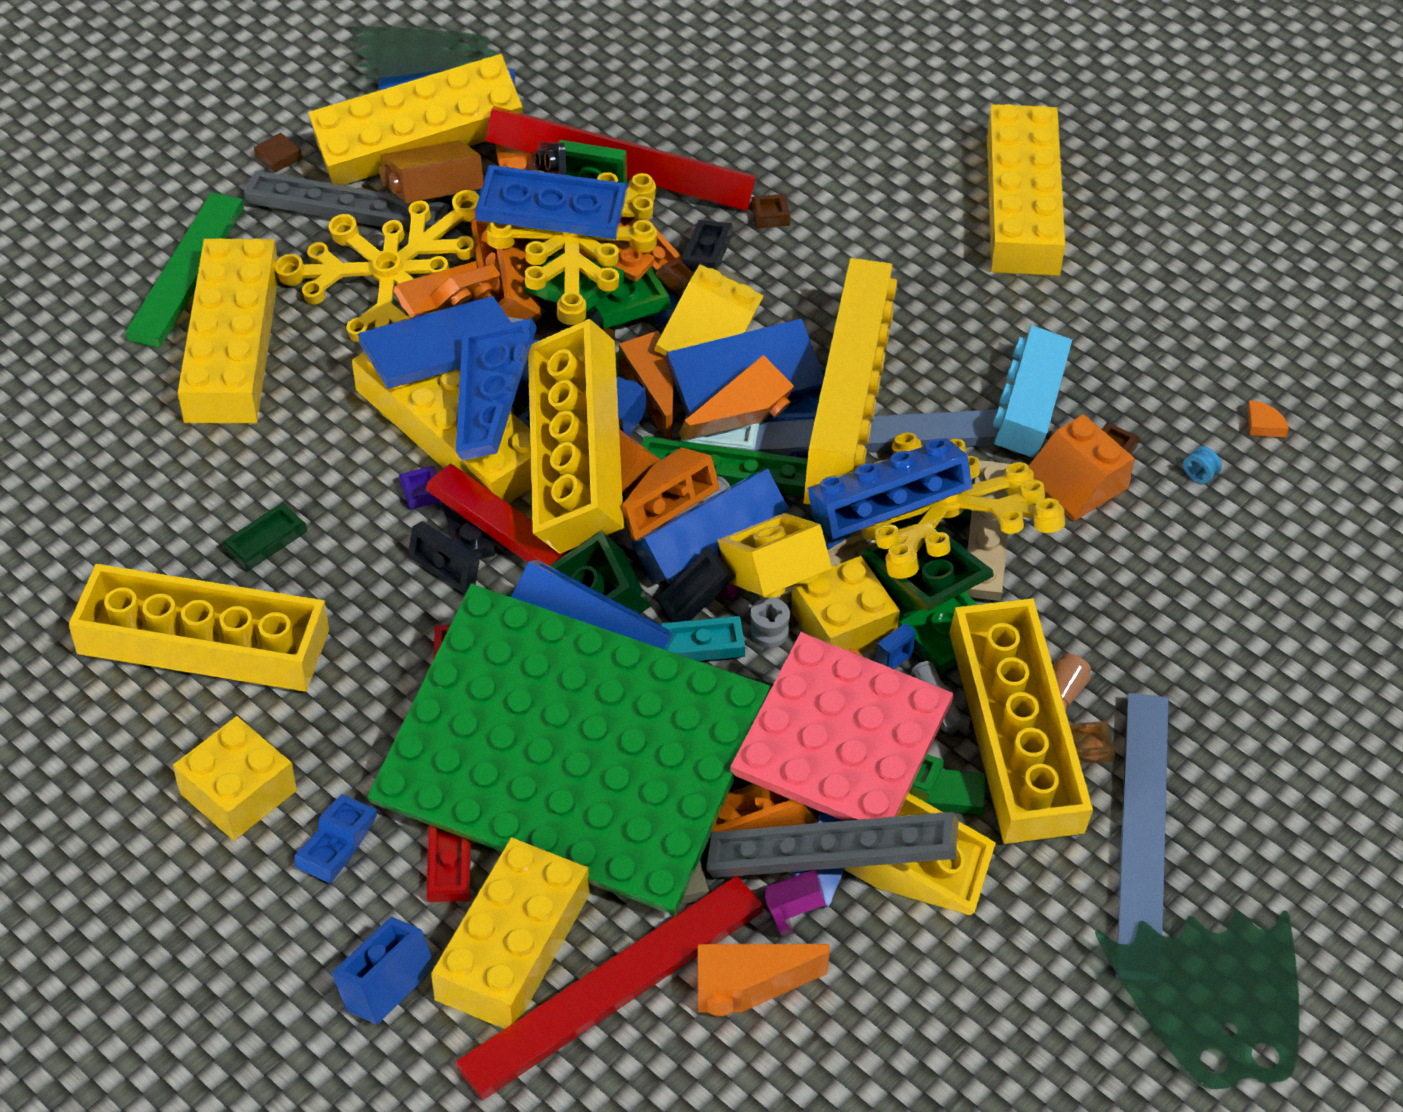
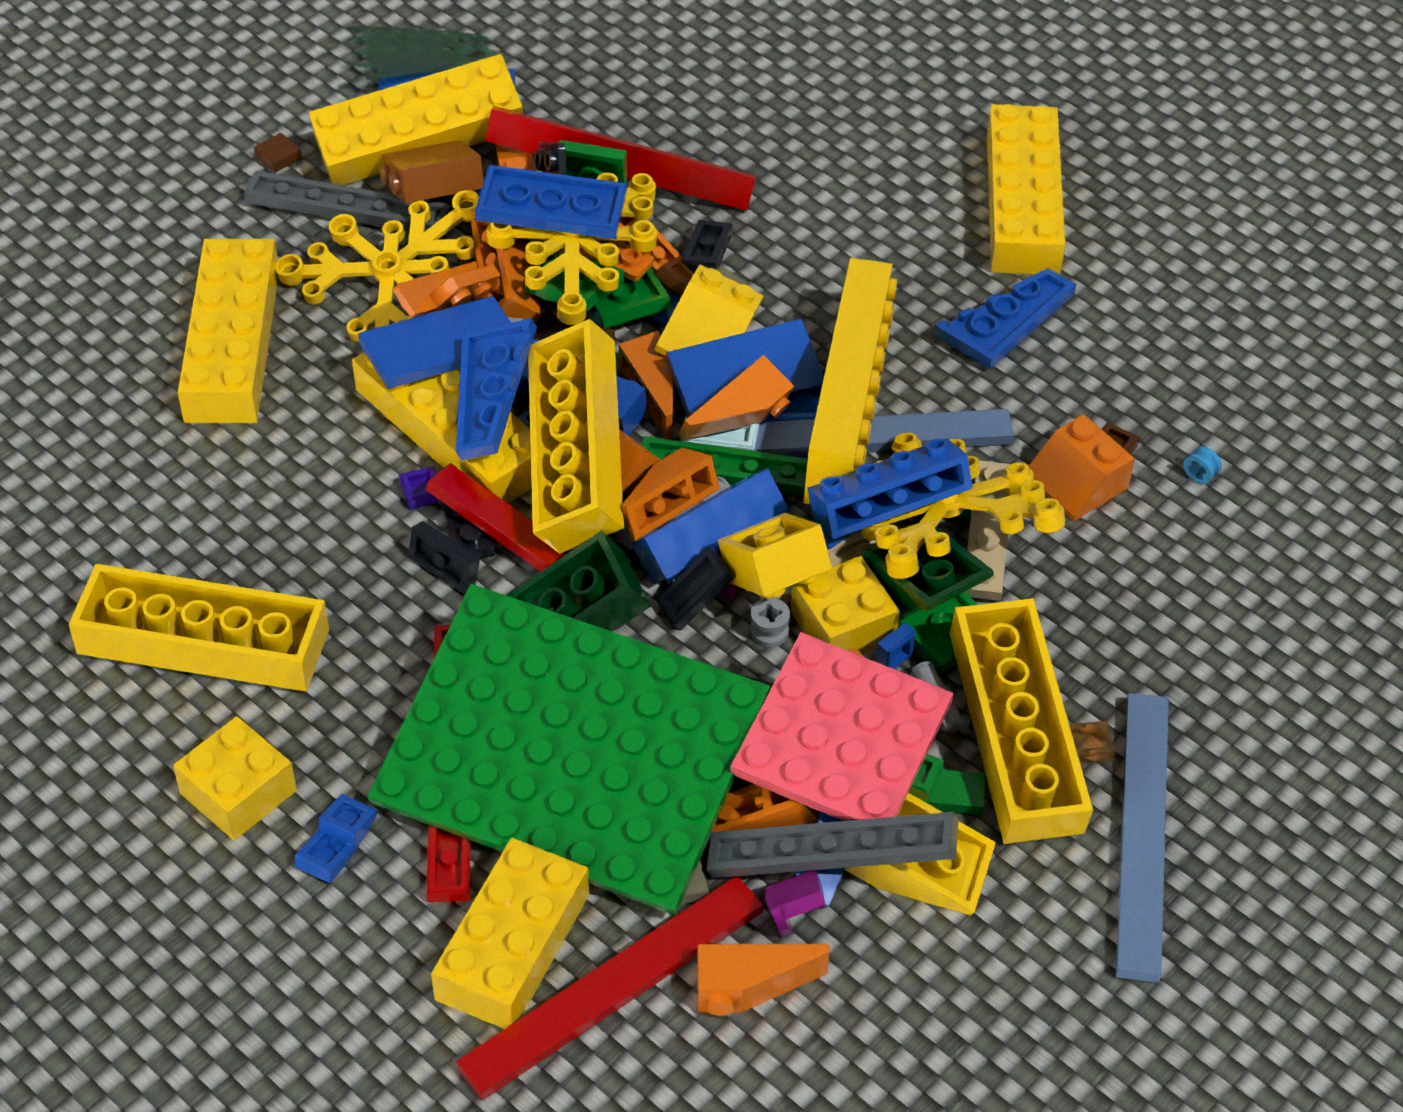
(180, 274): green tile -> none
(264, 537): dark green tile -> none
(383, 970): blue brick -> none
(564, 595): blue brick -> none
(708, 638): teal plate -> none
(770, 211): reddish brown tile -> none
(1006, 319): none -> blue wing
(1032, 391): medium azure brick -> none
(1072, 676): nougat cone -> none
(1210, 979): clear green piece -> none
(1266, 420): orange tile -> none

